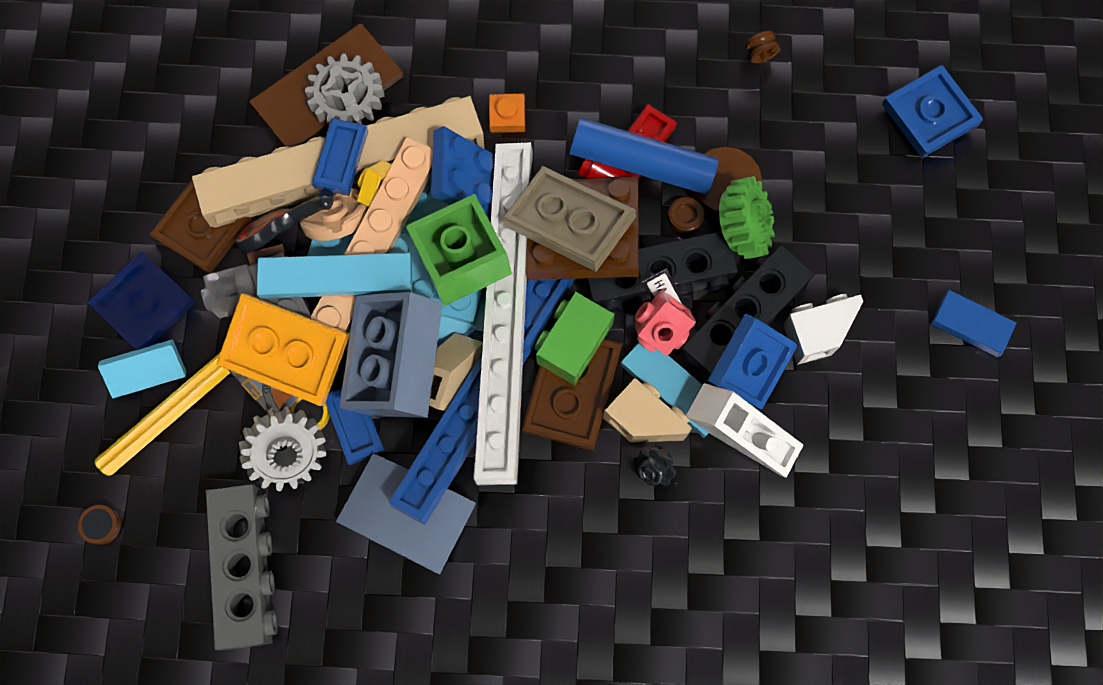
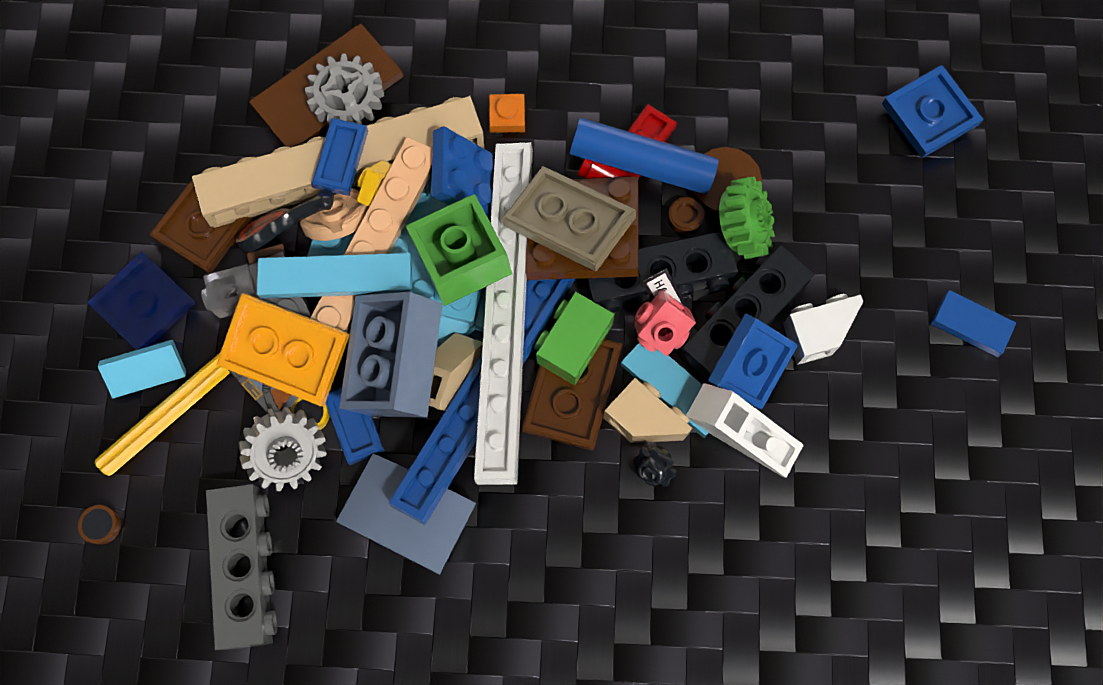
(762, 47): reddish brown bush -> none

